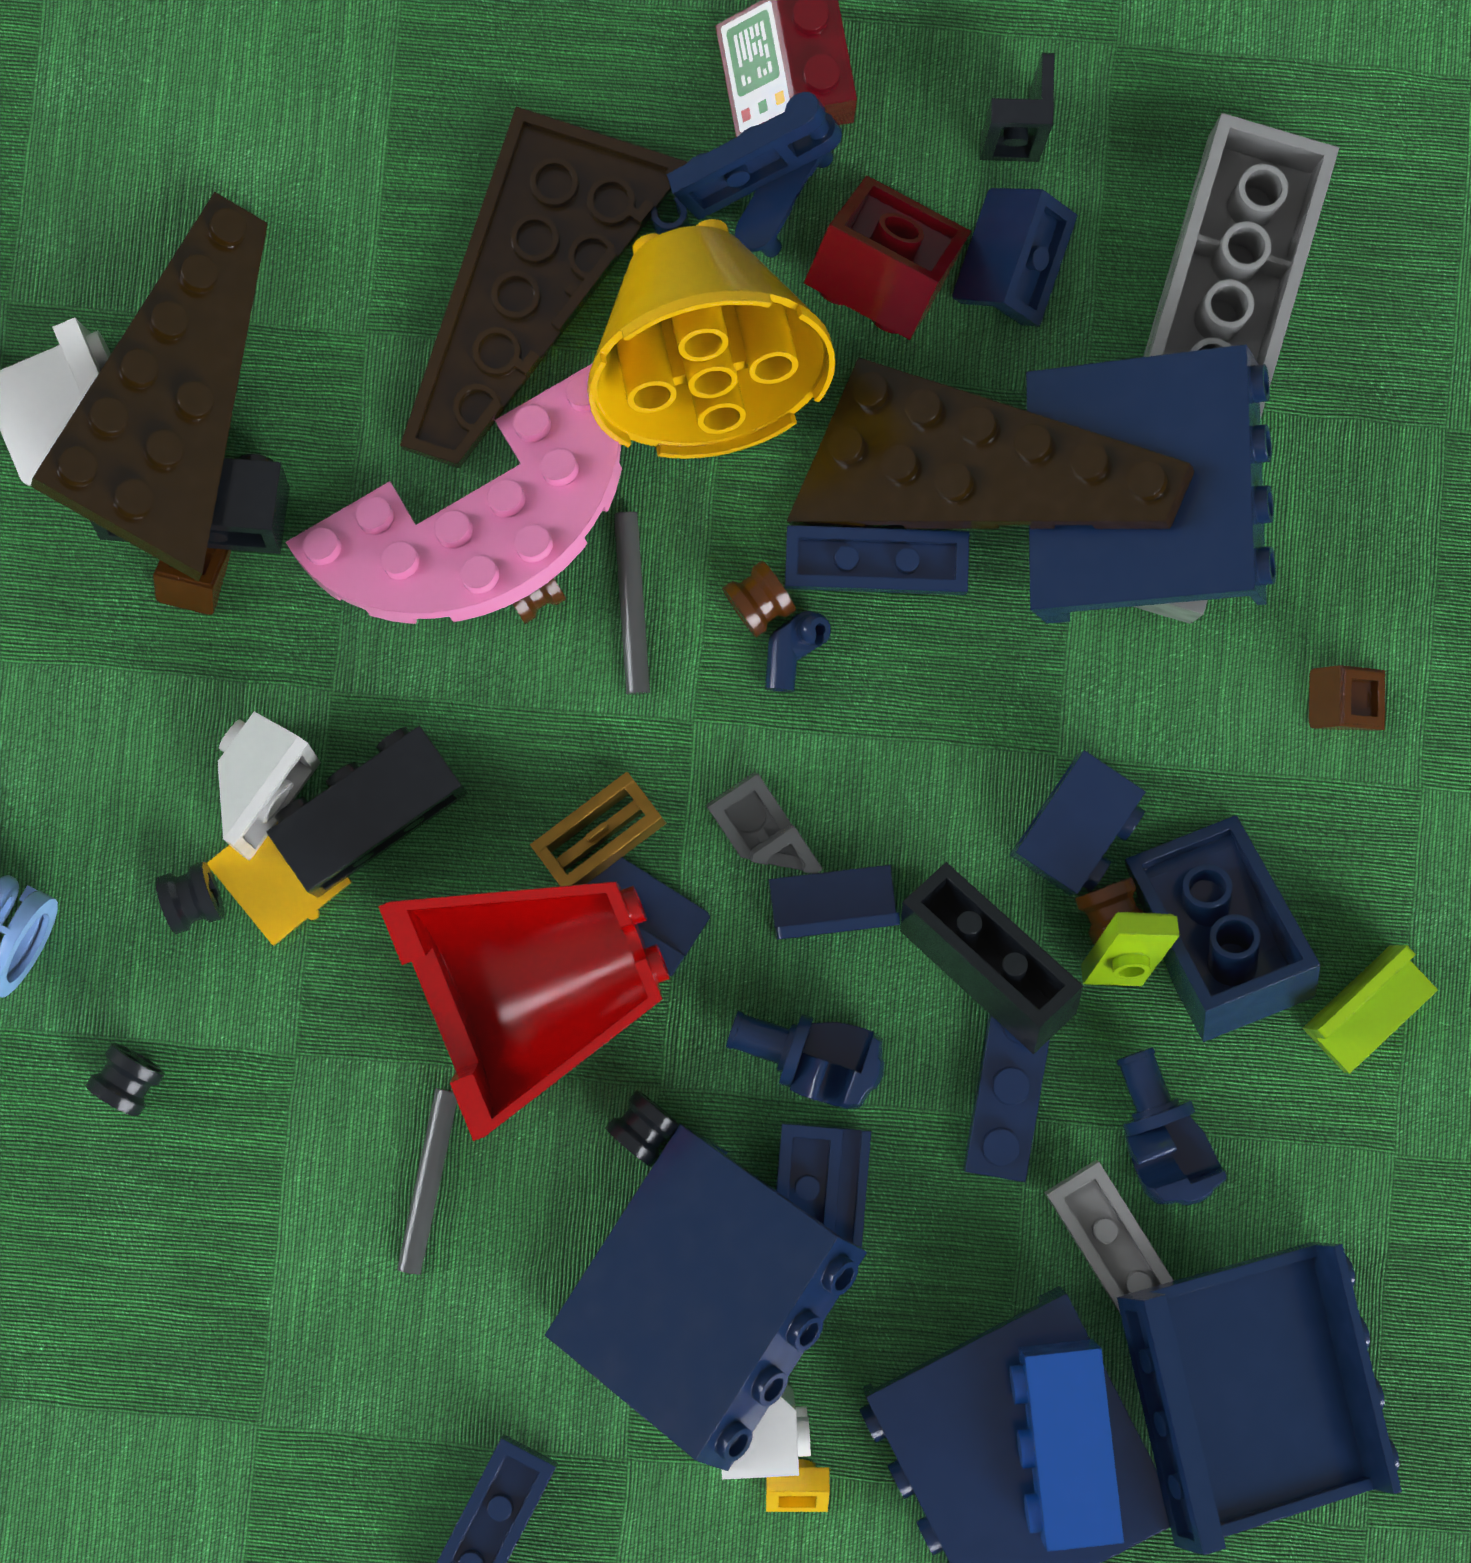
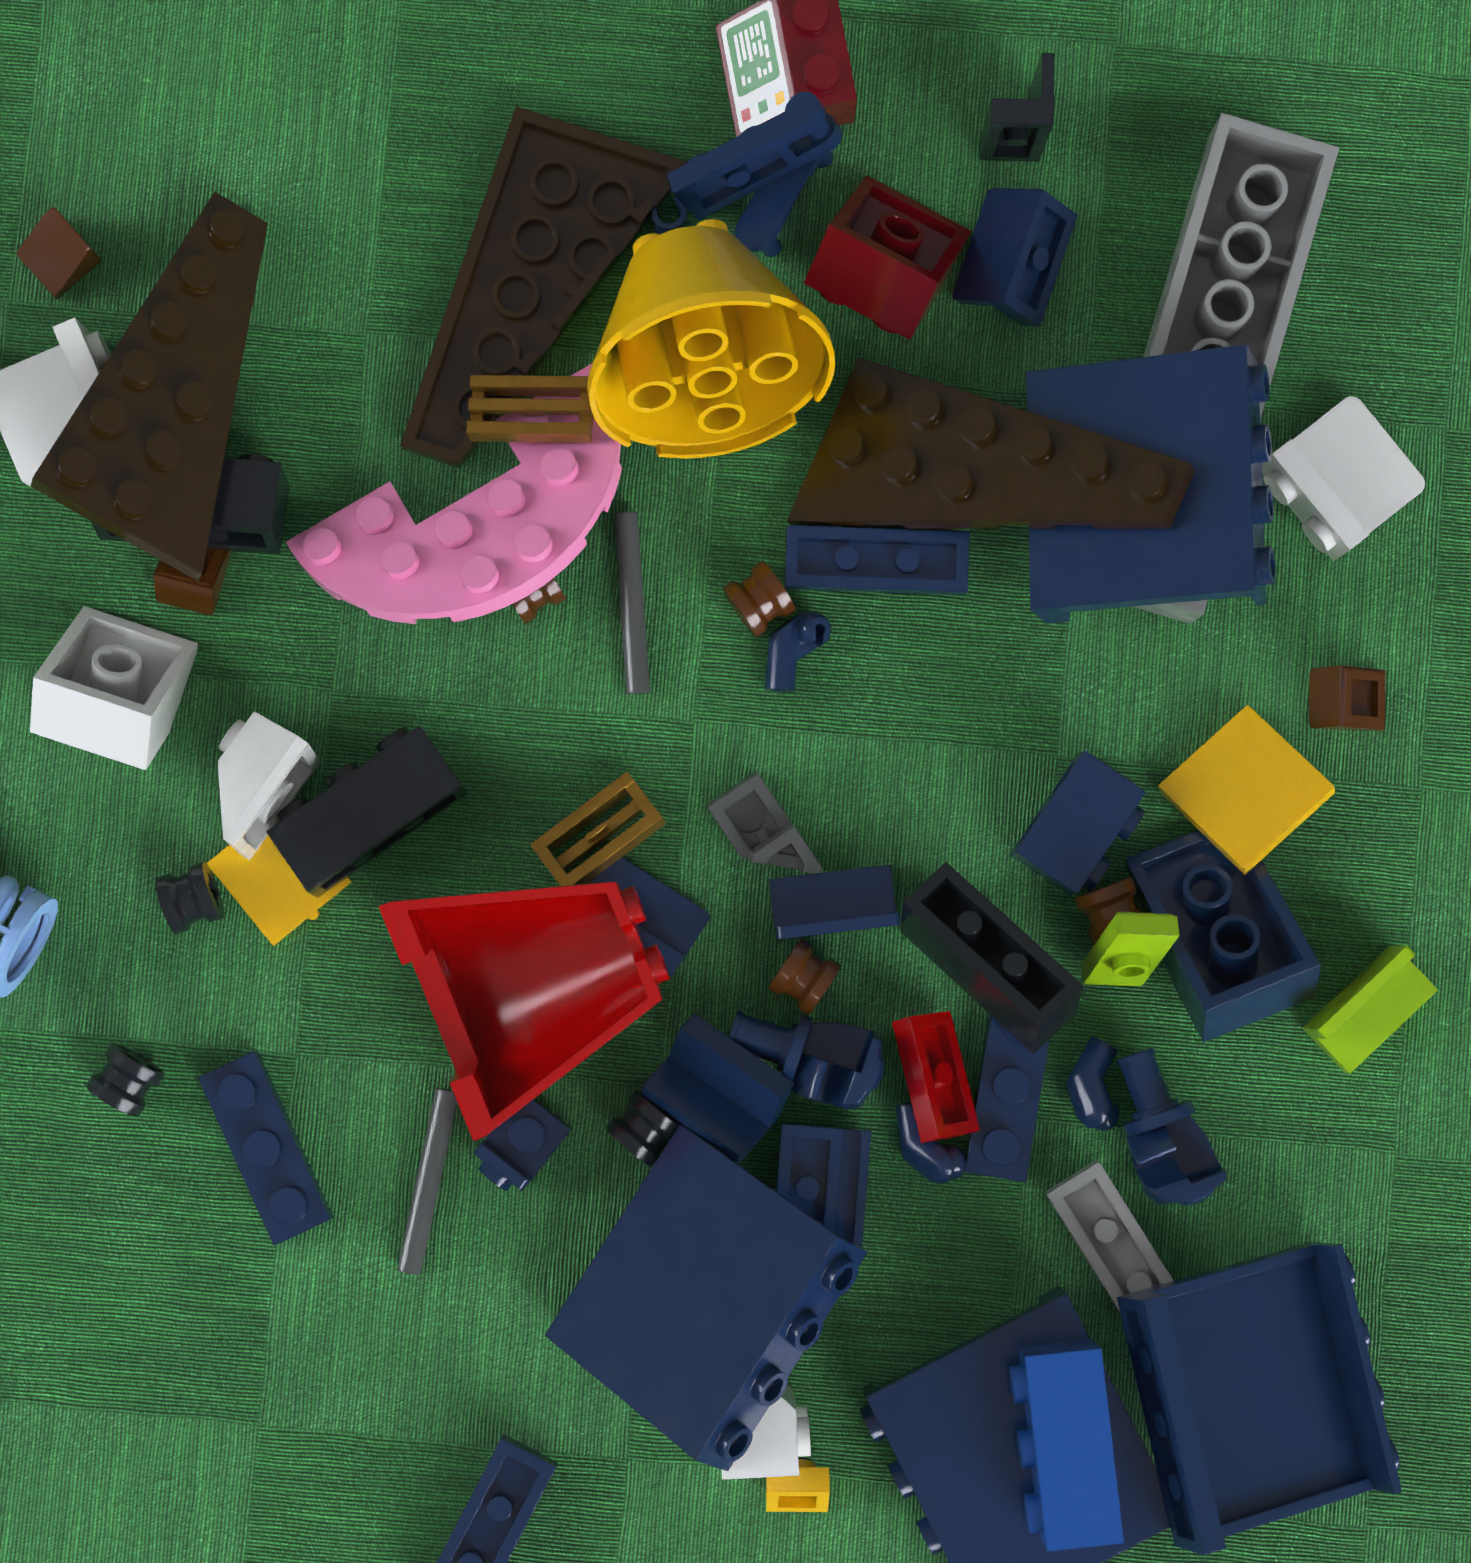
(57, 253): none -> reddish brown slope
(111, 687): none -> white slope
(265, 1147): none -> dark blue plate
(515, 385): none -> pearl gold tile
(521, 1146): none -> dark blue bracket
(718, 1089): none -> dark blue panel
(804, 976): none -> reddish brown wheel
(930, 1158): none -> dark blue arm
(935, 1076): none -> red plate
(1087, 1087): none -> dark blue arm
(1246, 789): none -> yellow tile
(1342, 477): none -> white bracket

